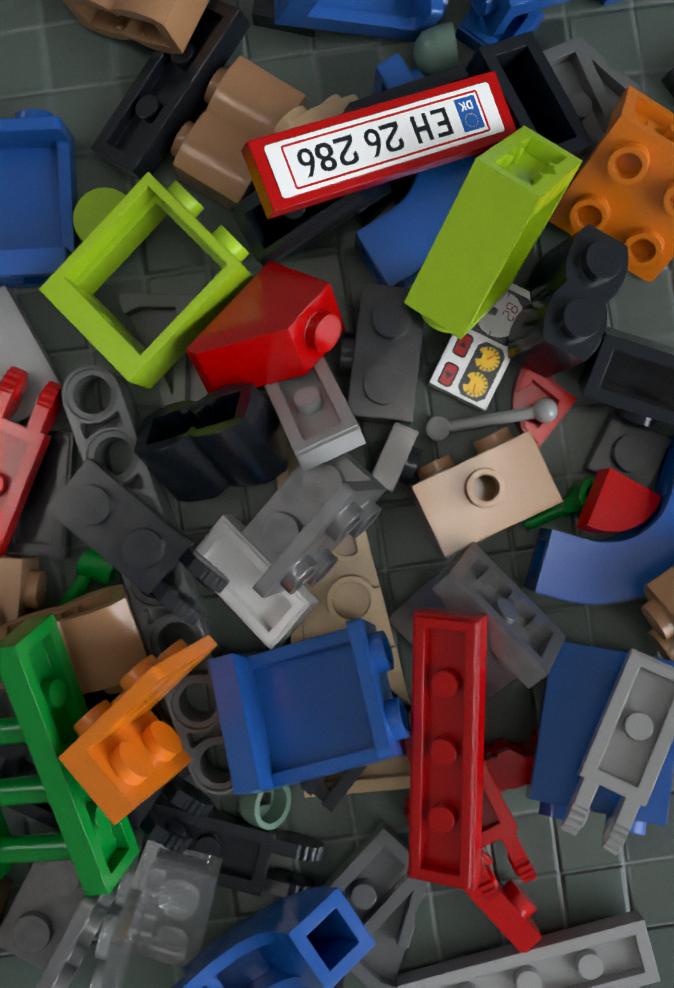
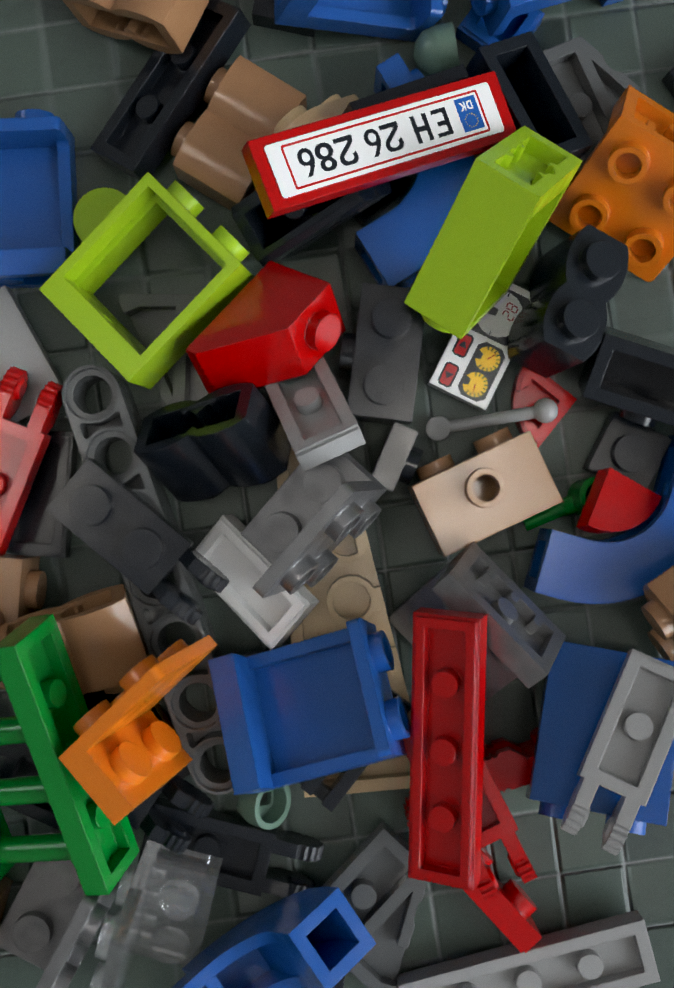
(89, 567): green hand -> none

